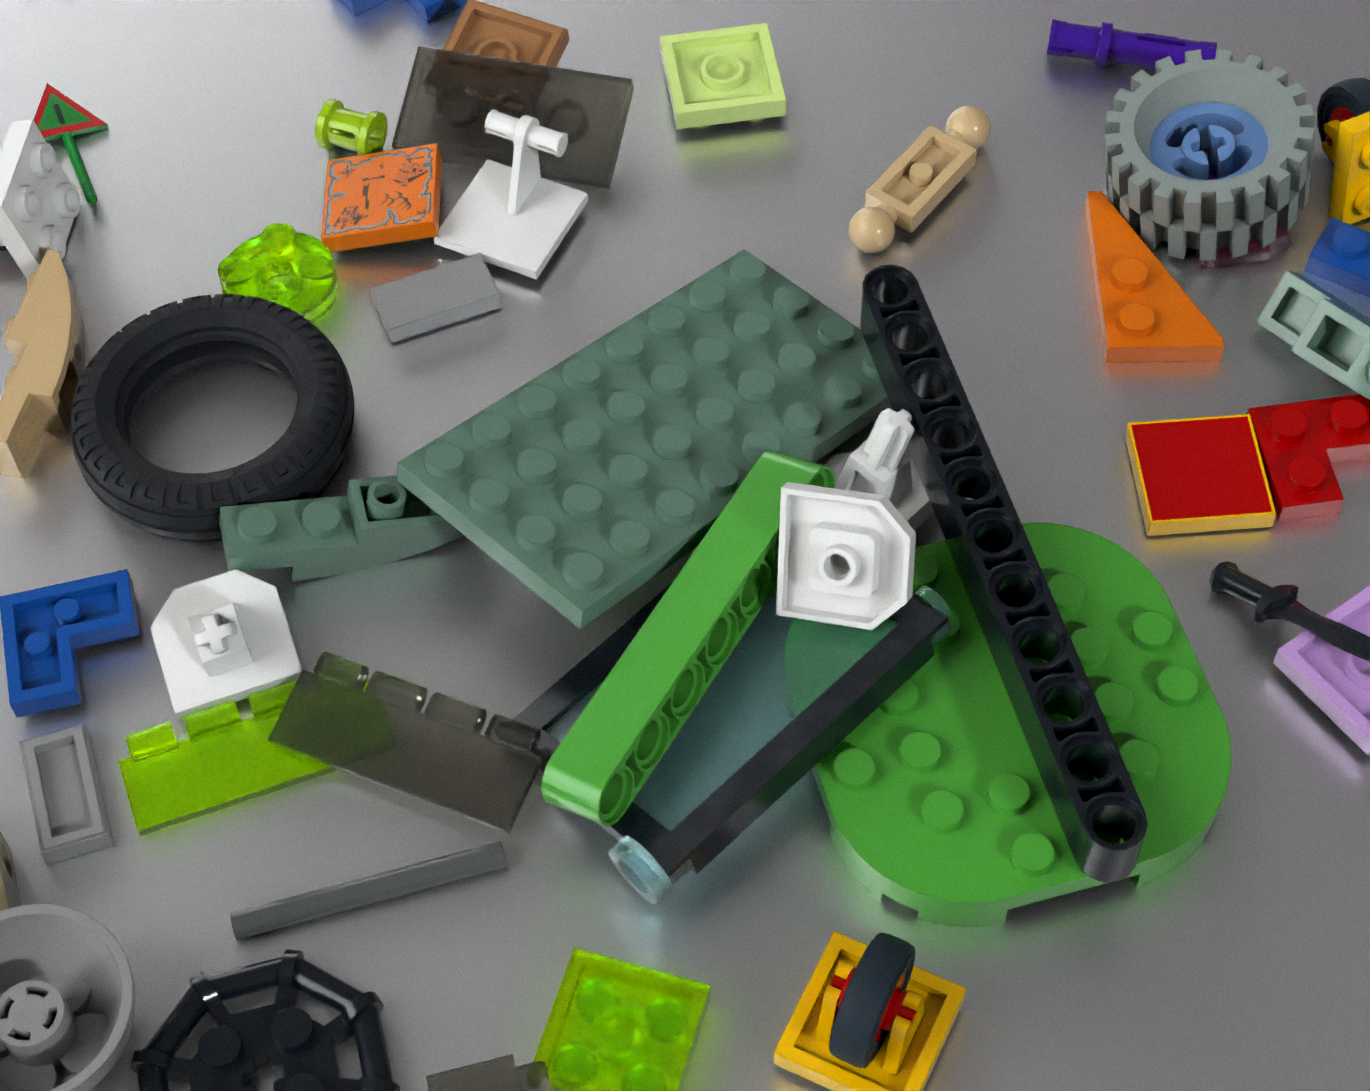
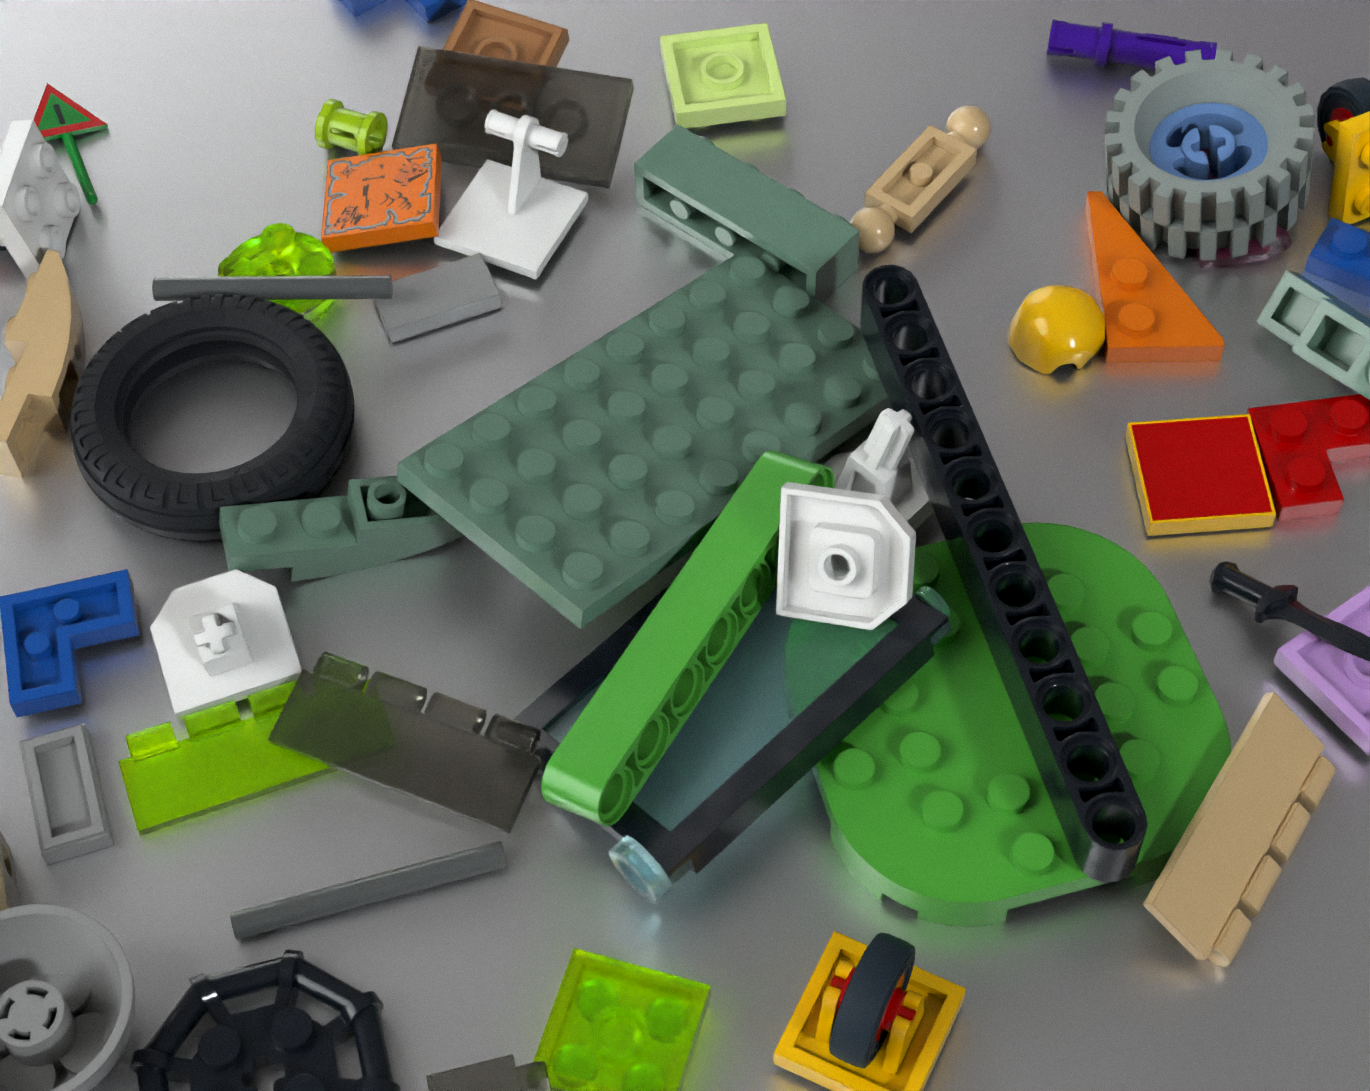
(276, 287): none -> dark grey bar
(740, 208): none -> sand green brick
(1057, 328): none -> yellow hair
(1241, 834): none -> tan windscreen

